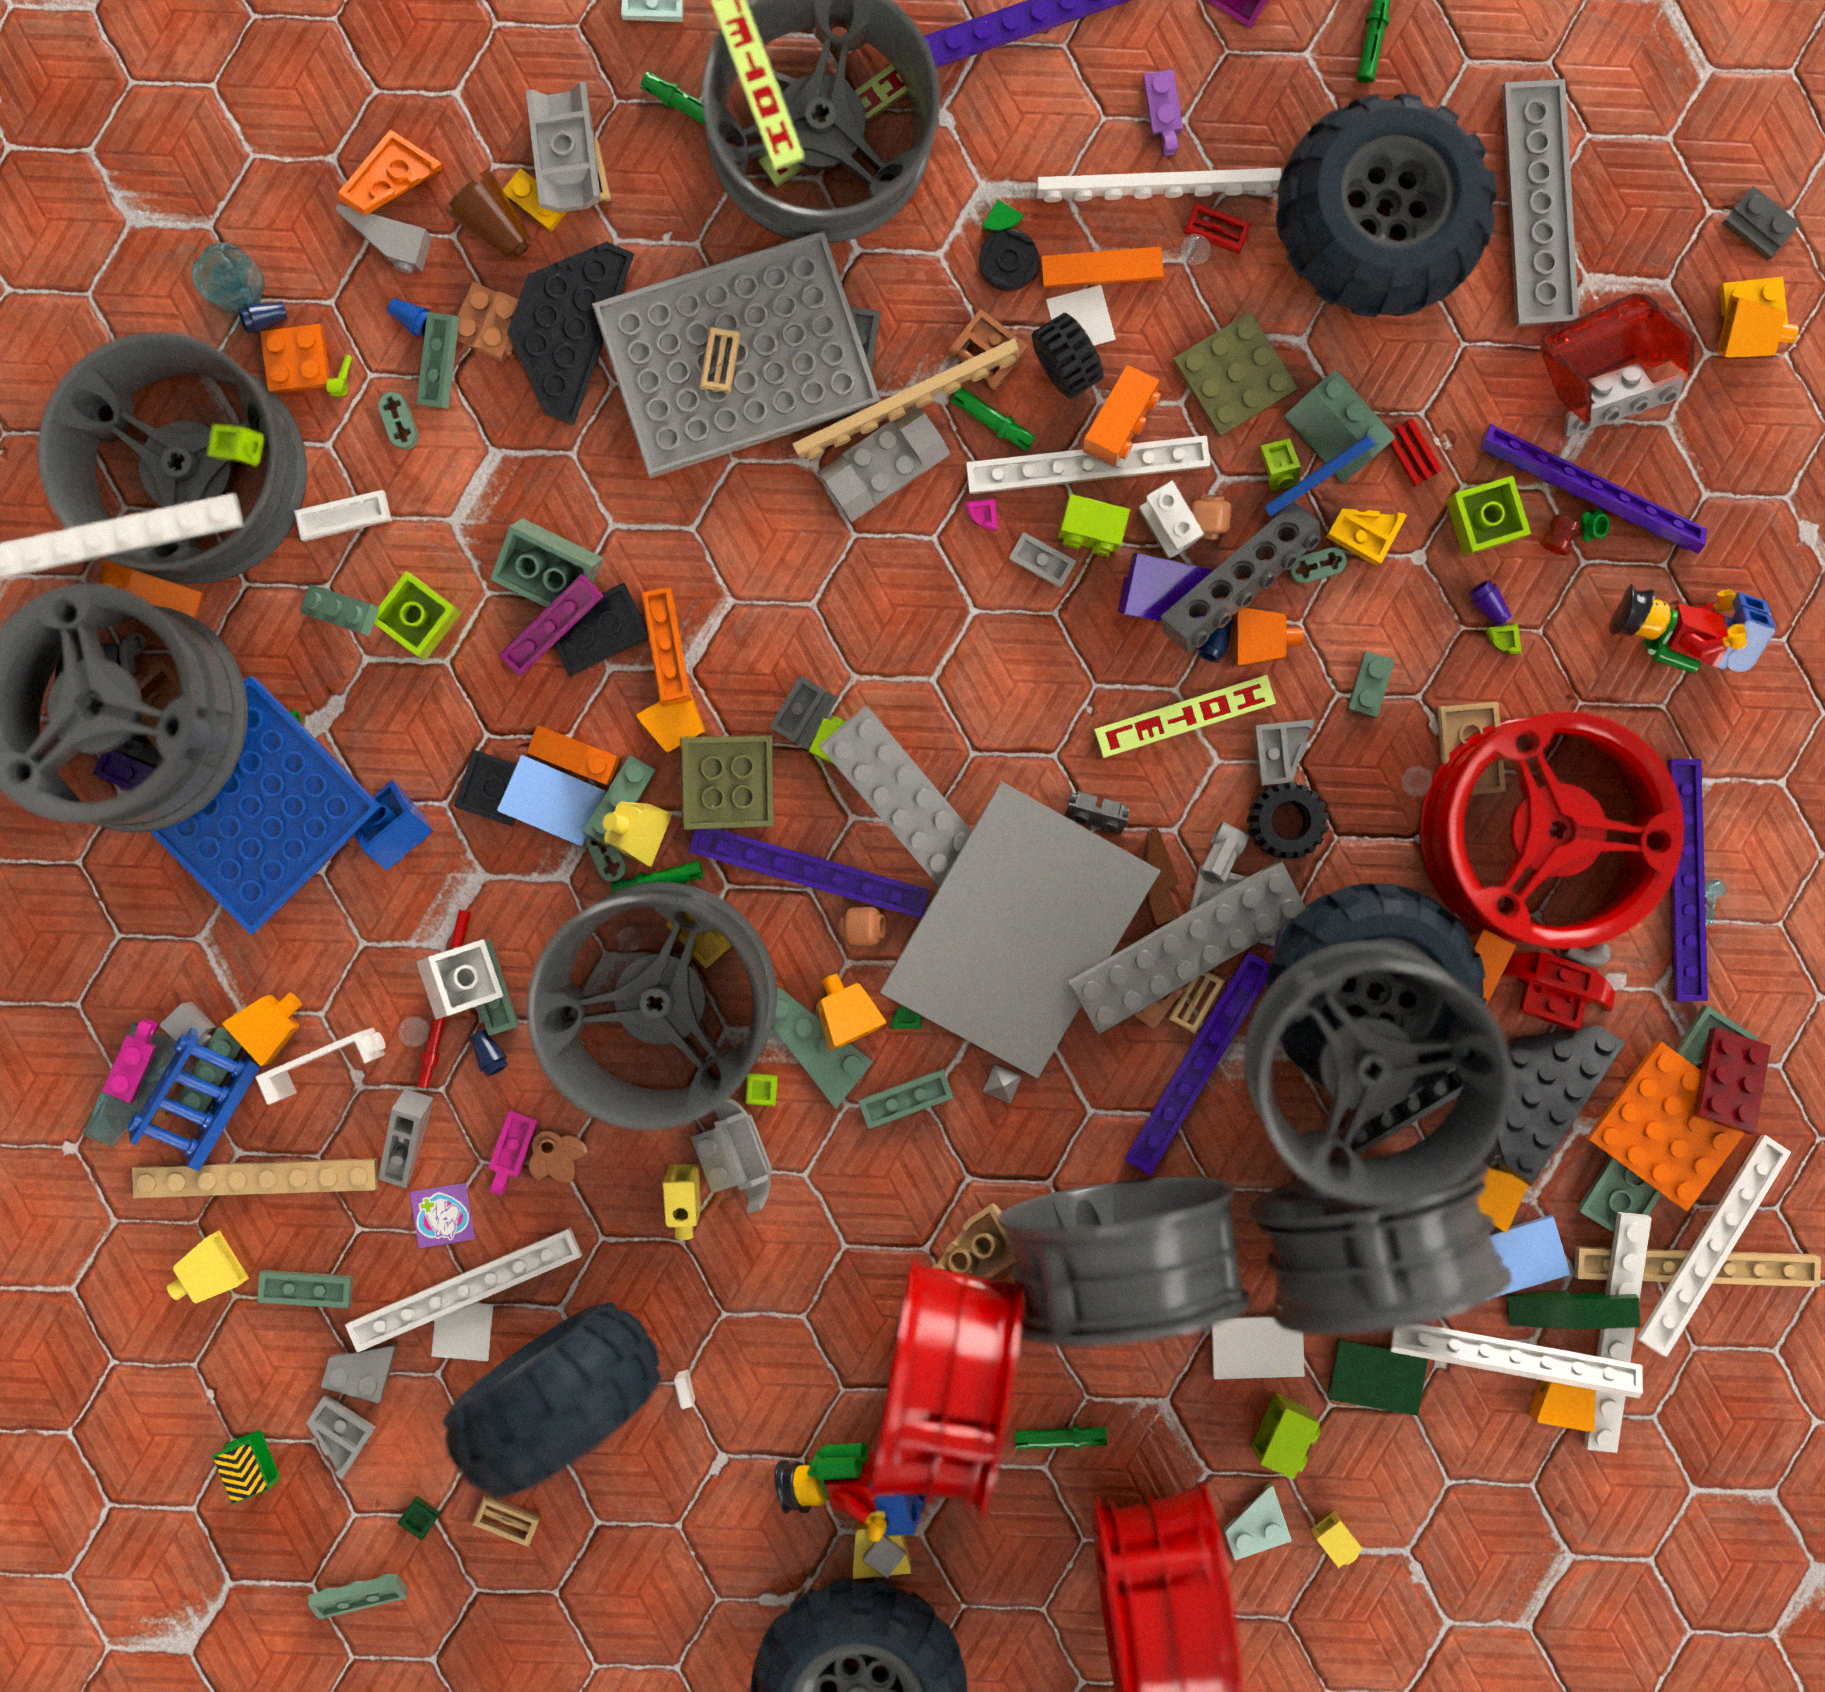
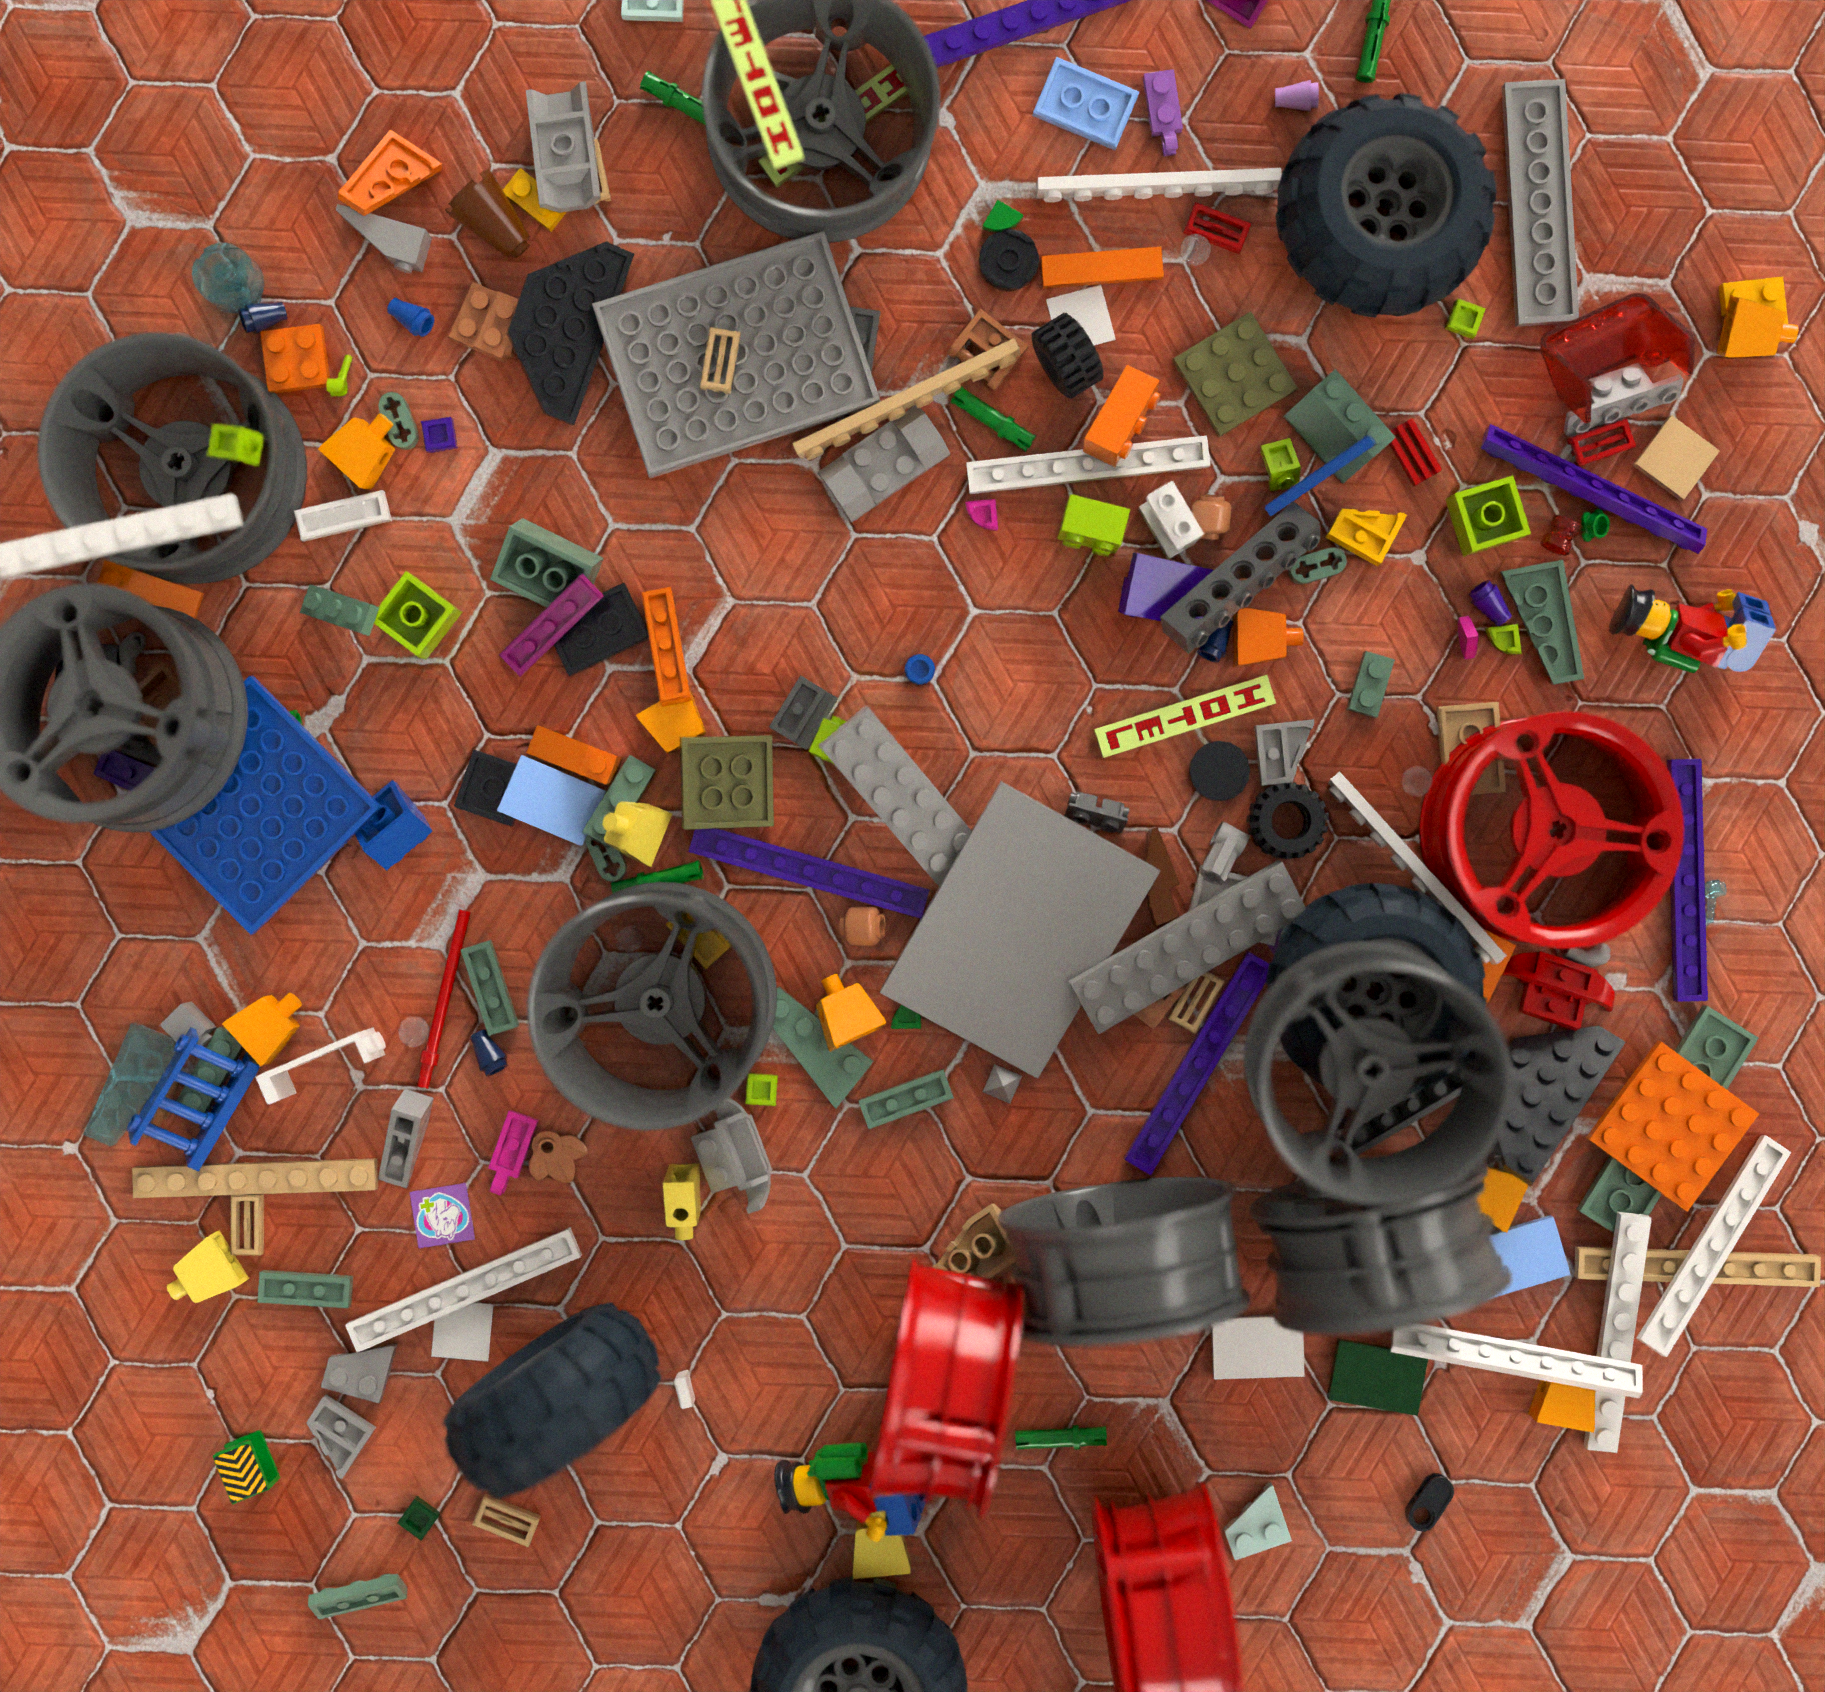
(132, 1063): dark pink plate -> none
(258, 1224): none -> tan tile
(361, 450): none -> light orange torso
(438, 360): sand green plate -> none
(439, 434): none -> dark purple tile
(459, 979): white slope -> none
(884, 1555): light grey tile -> none
(919, 669): none -> blue tile
(1042, 560): light grey plate -> none
(1085, 103): none -> light blue tile
(1219, 771): none -> black tile
(1285, 1436): lime brick -> none
(1298, 96): none -> lavender cone
(1337, 1540): light yellow brick -> none
(1405, 859): none -> white plate
(1433, 1494): none -> black piece
(1465, 318): none -> lime tile
(1467, 637): none -> dark pink tile
(1547, 614): none -> sand green wing
(1573, 1311): dark green slope -> none
(1577, 450): none -> red tile
(1676, 458): none -> tan tile
(1732, 1080): dark red plate -> none
(1760, 223): dark grey plate -> none

